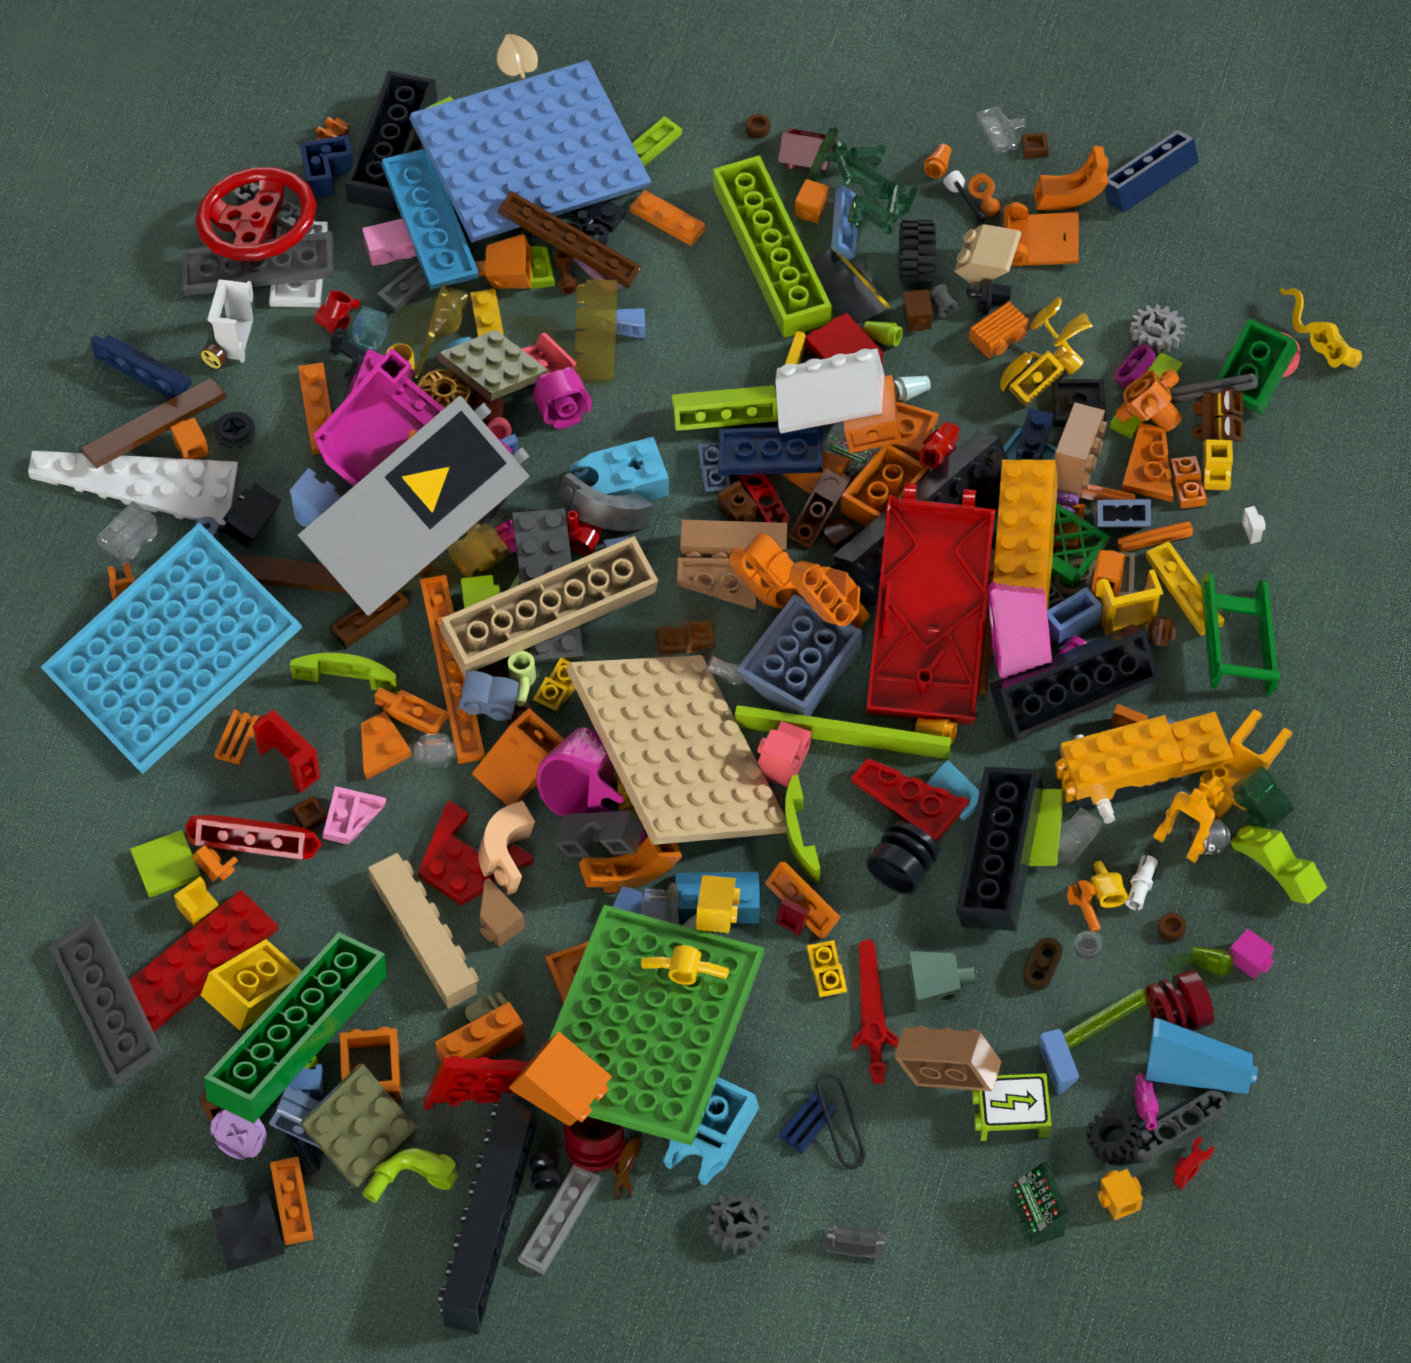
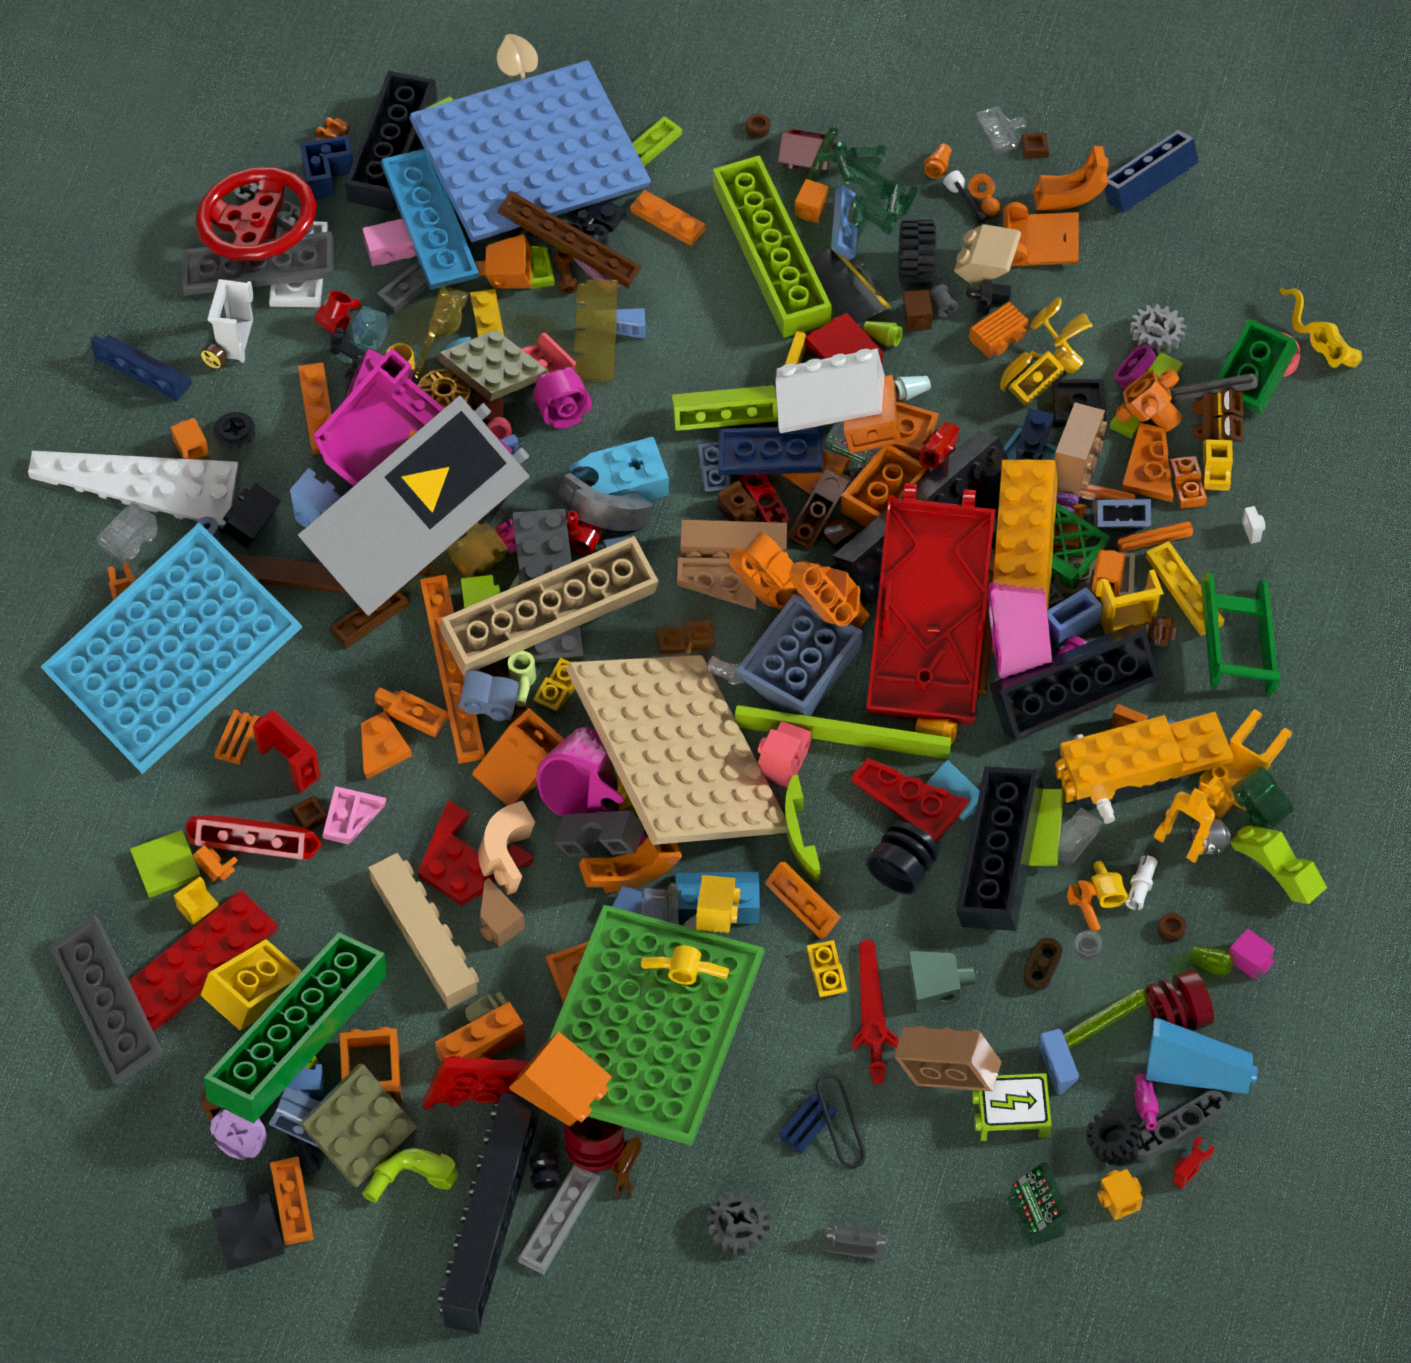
(153, 423): reddish brown tile -> none
(347, 665): lime slope -> none
(434, 751): clear head -> none
(717, 1133): medium azure brick -> none
(792, 916): dark red tile -> none

